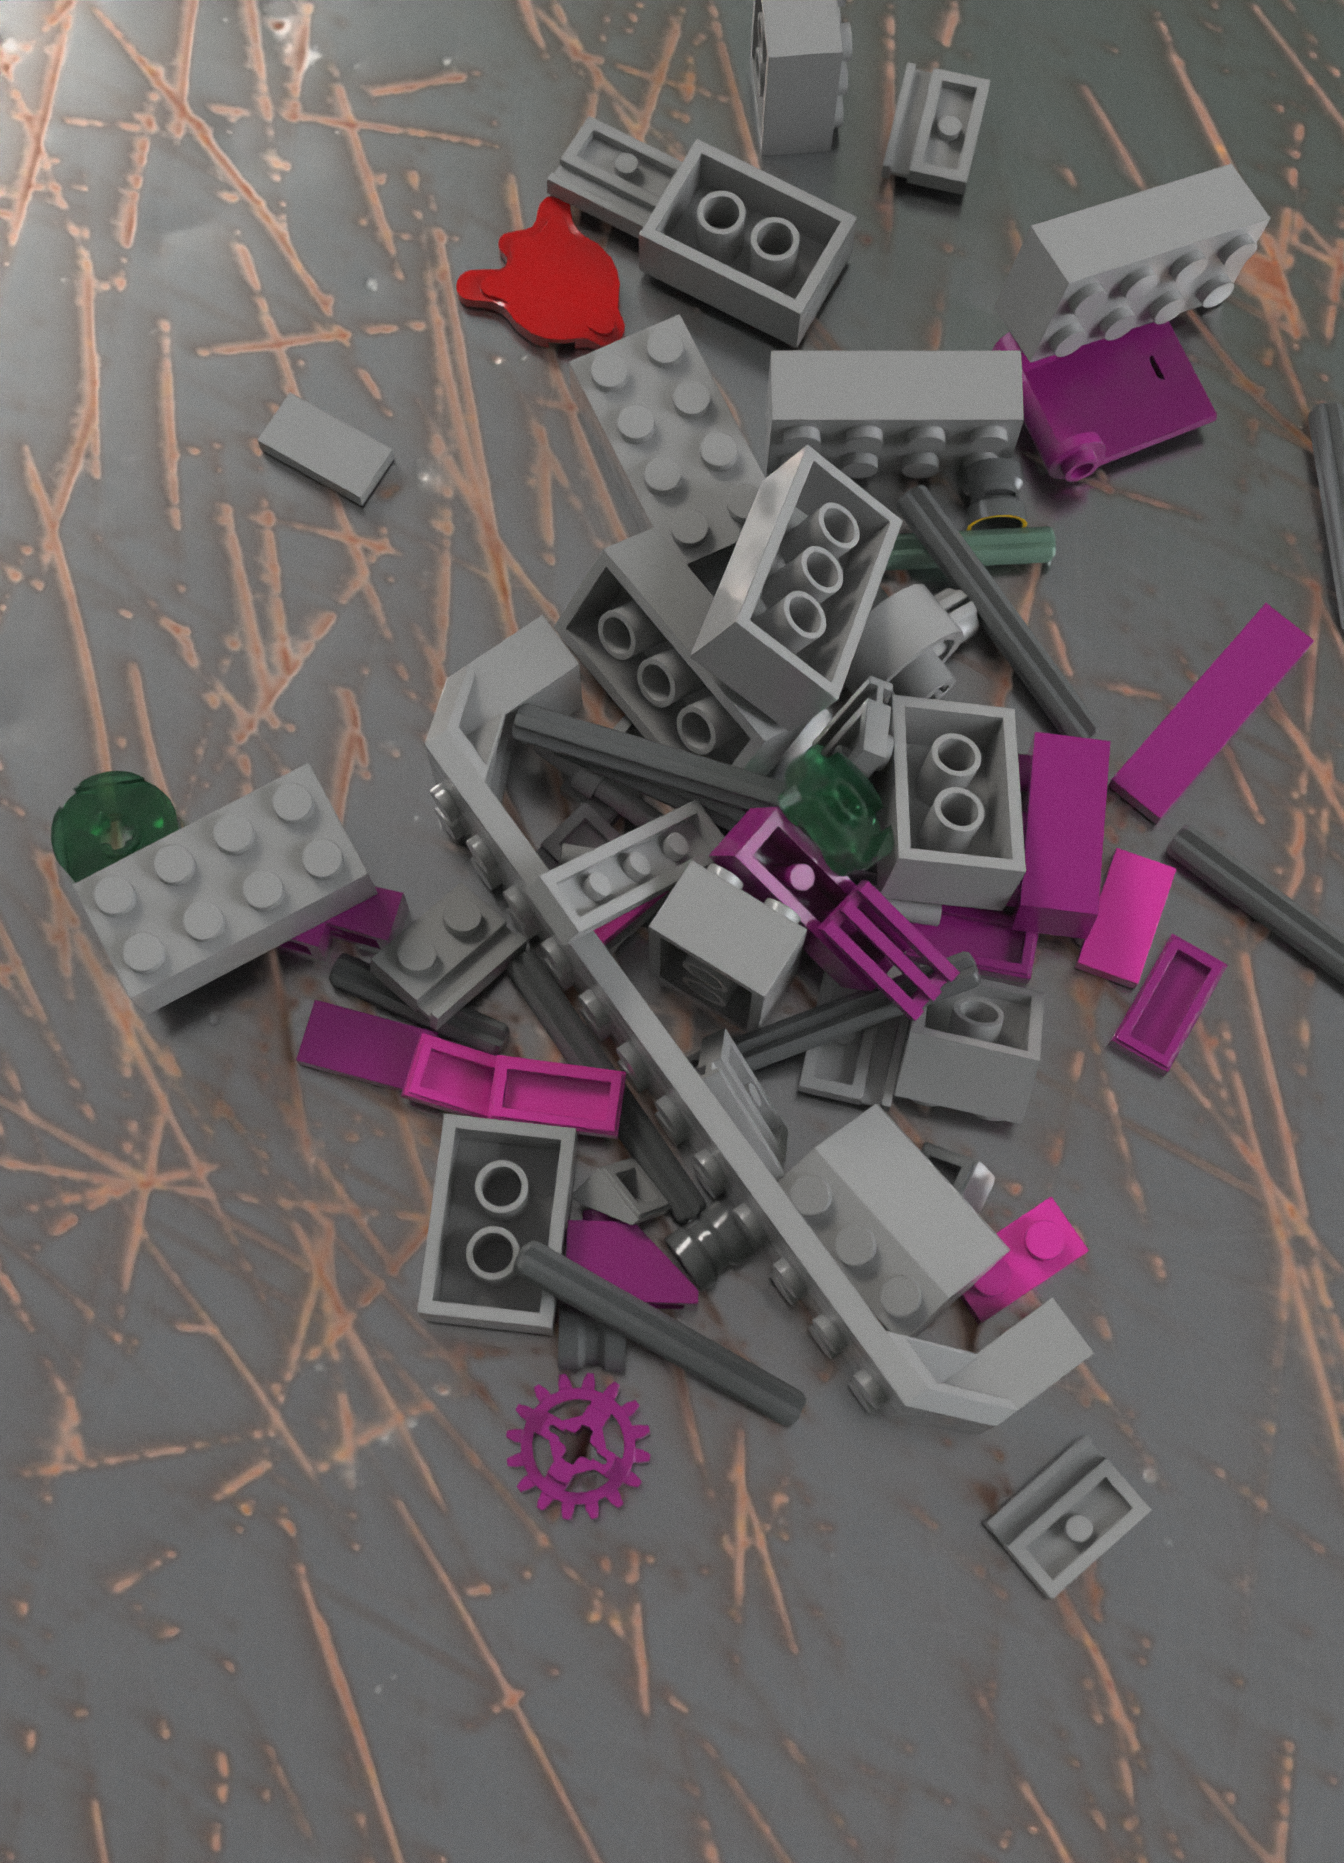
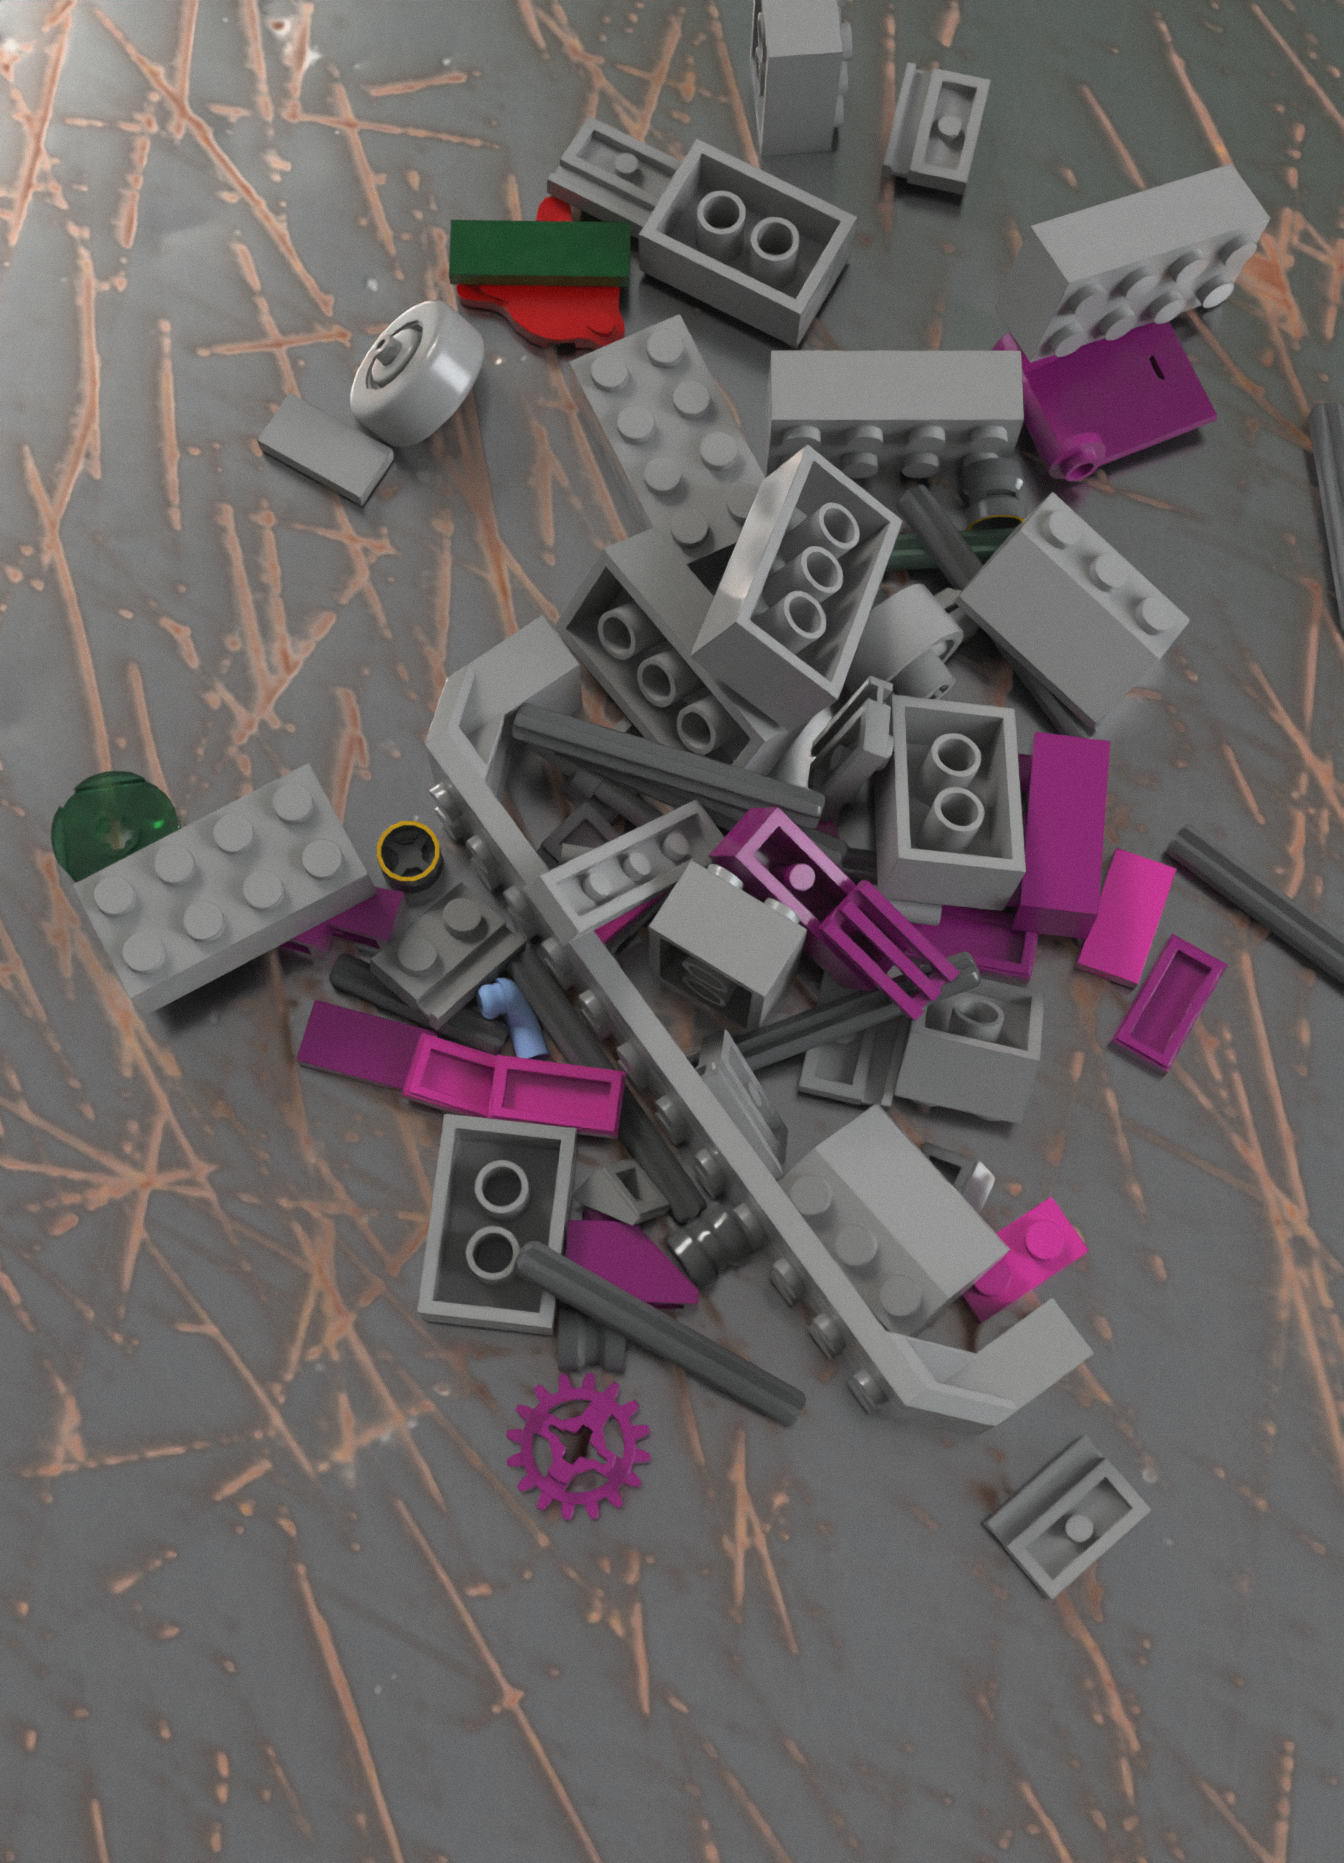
(409, 847): none -> dark grey wheel
(417, 373): none -> light grey wheel
(524, 1028): none -> light blue arm
(540, 253): none -> dark green tile
(836, 810): clear green plate -> none
(1072, 610): none -> light grey slope
(1210, 713): magenta tile -> none

